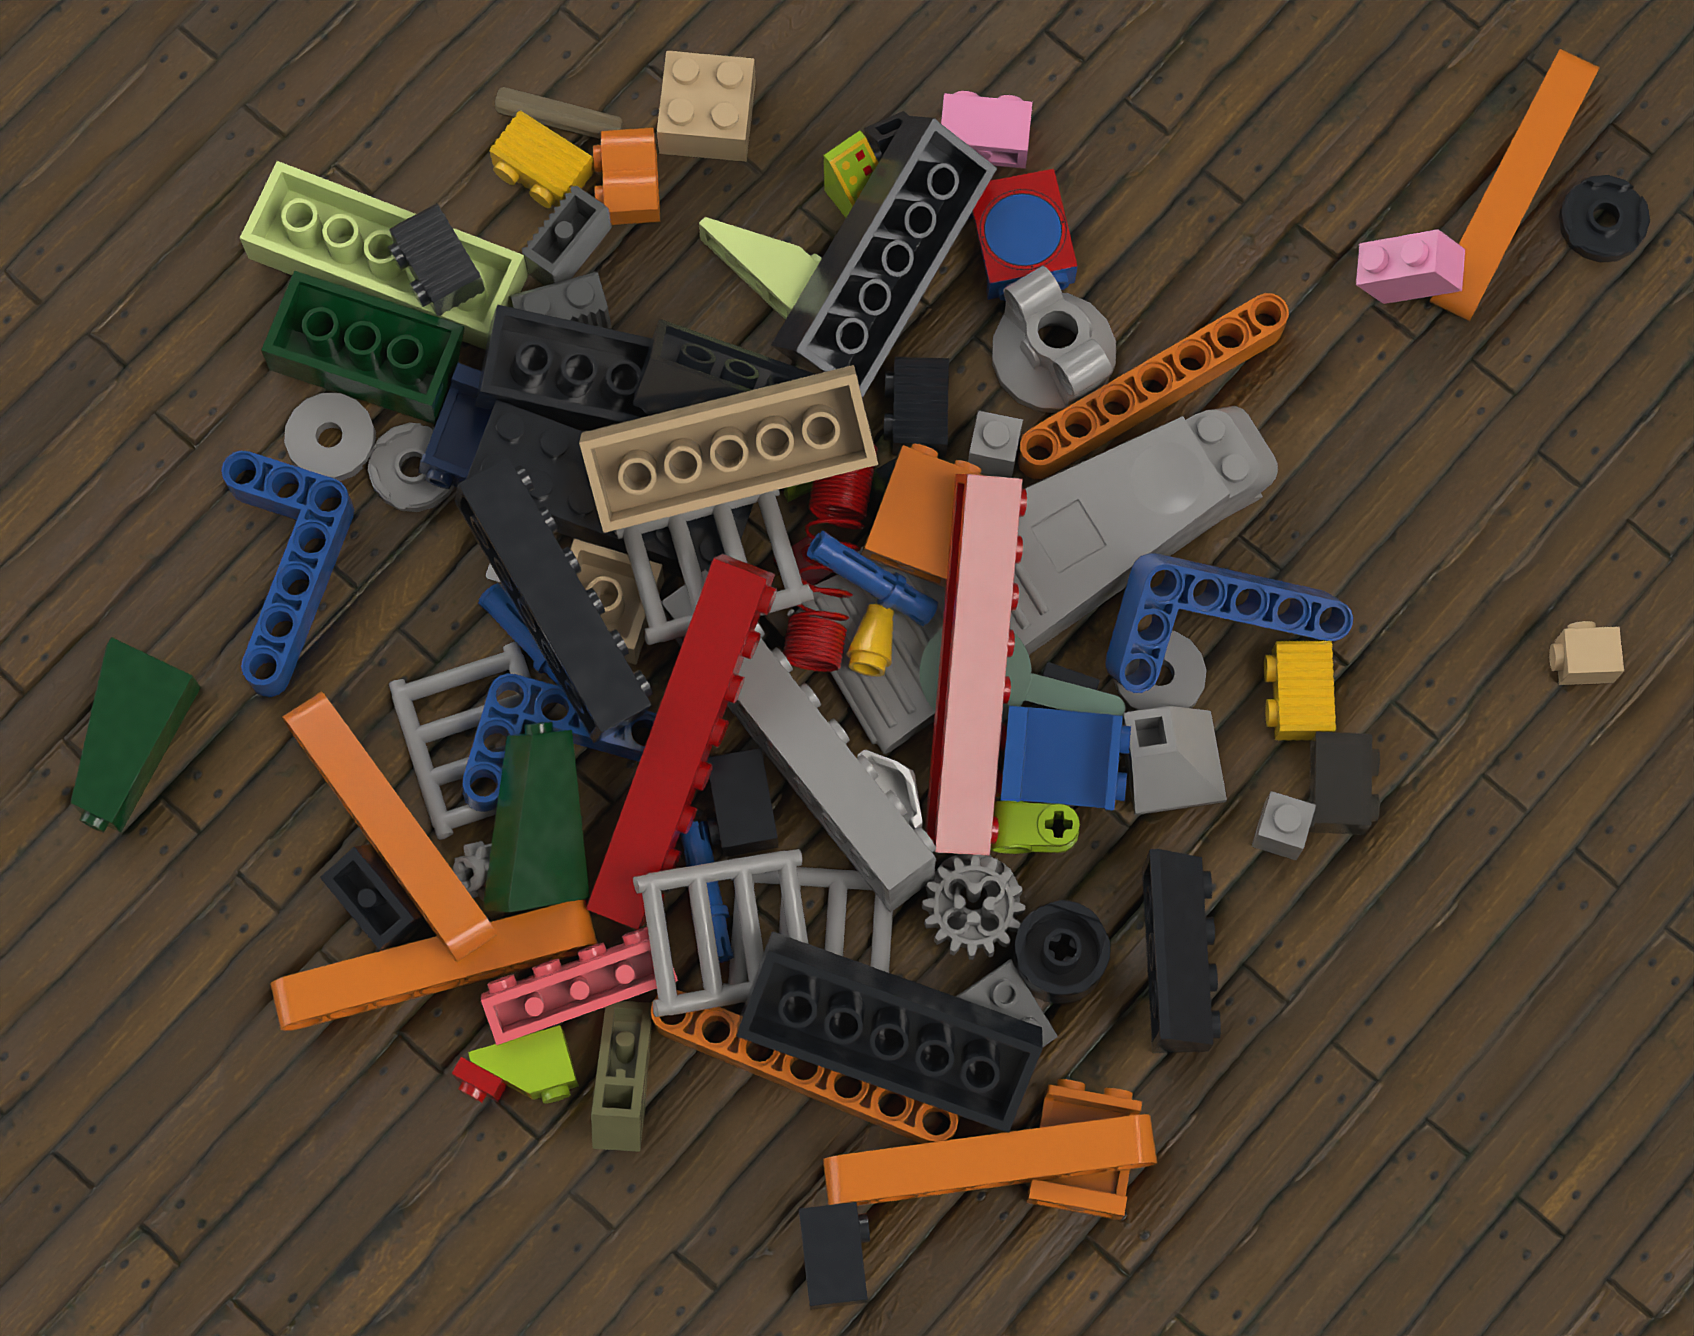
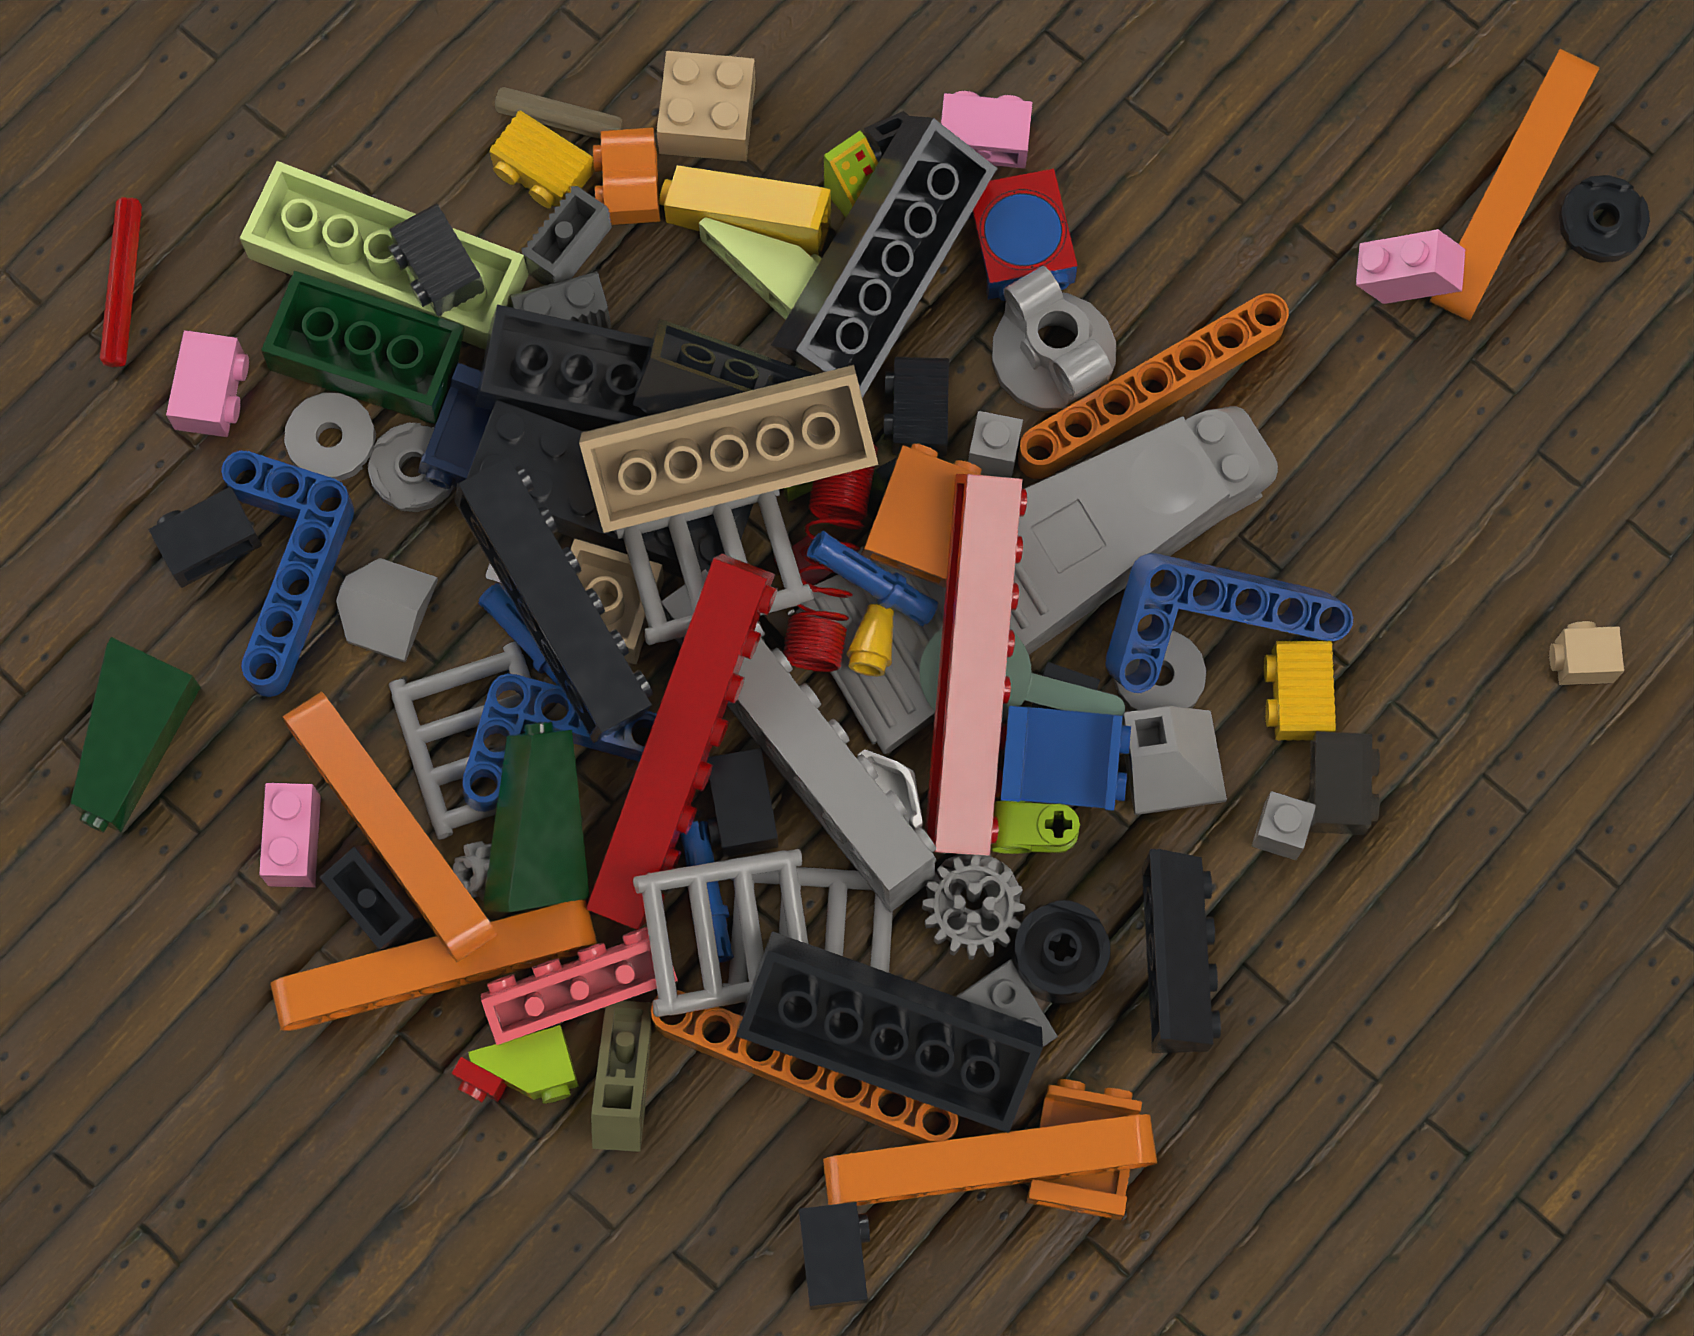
(120, 282): none -> red axle
(204, 537): none -> black brick
(207, 384): none -> bright pink brick
(290, 835): none -> bright pink brick
(384, 607): none -> light grey slope
(764, 206): none -> yellow slope

